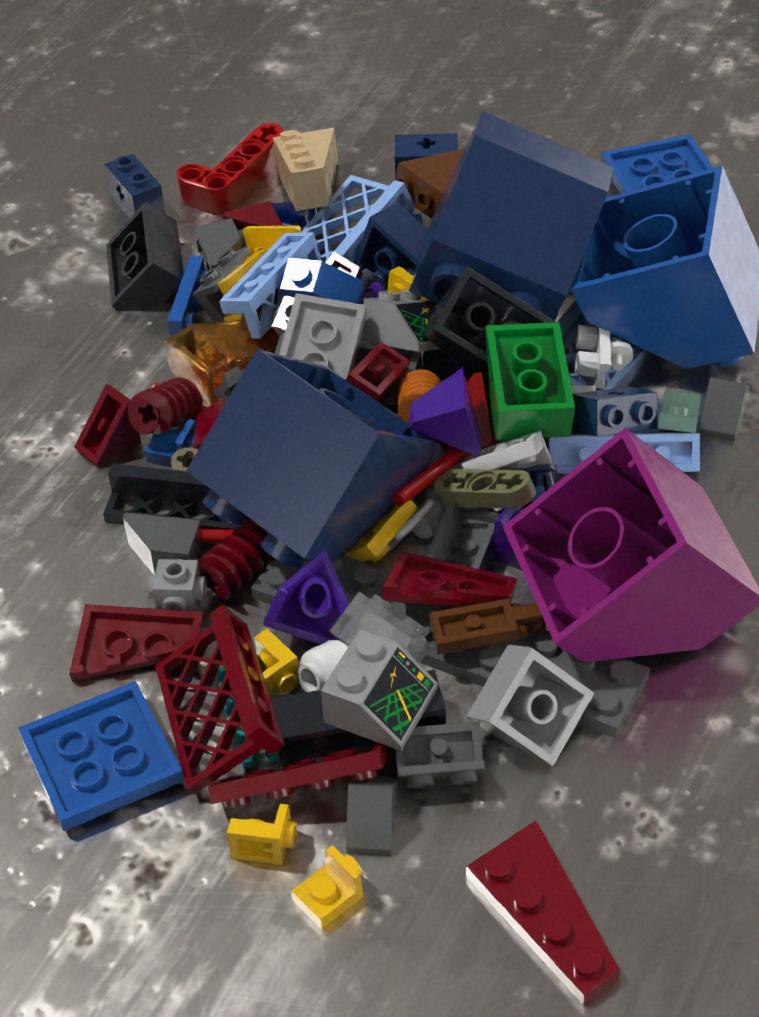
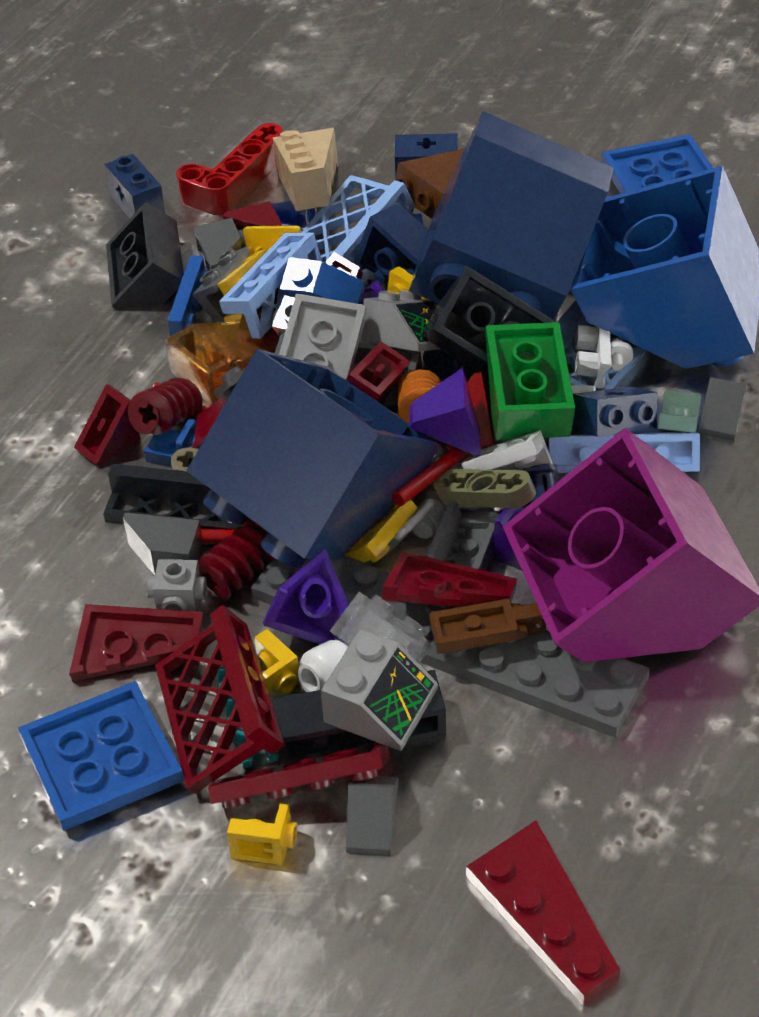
(330, 888): yellow bracket -> none
(441, 753): dark grey bracket -> none
(530, 703): light grey slope -> none

